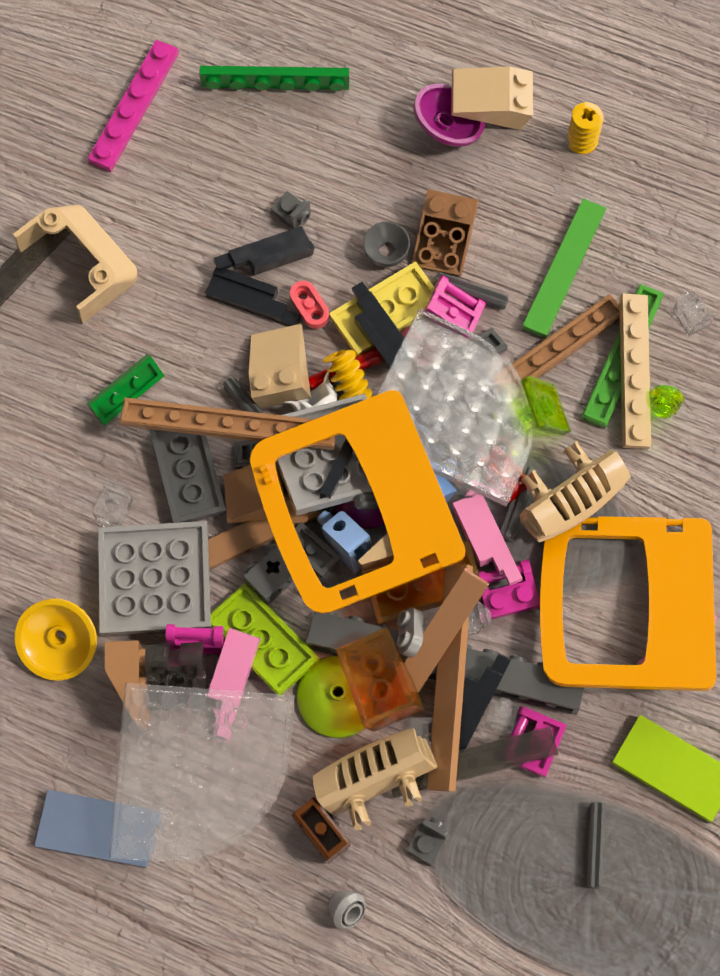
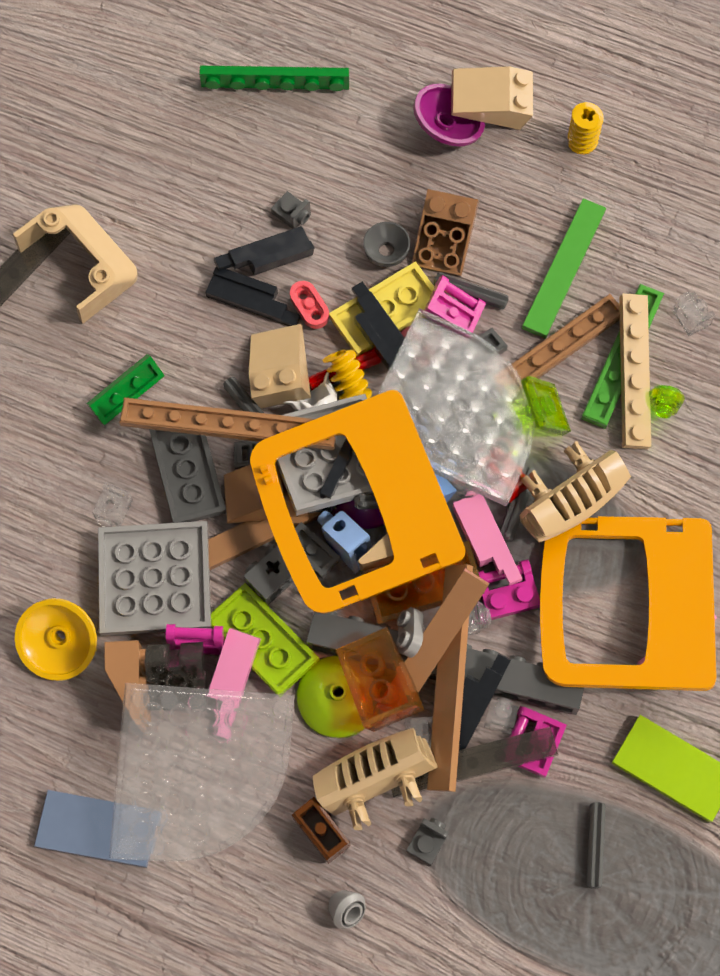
(133, 106): dark pink plate -> none

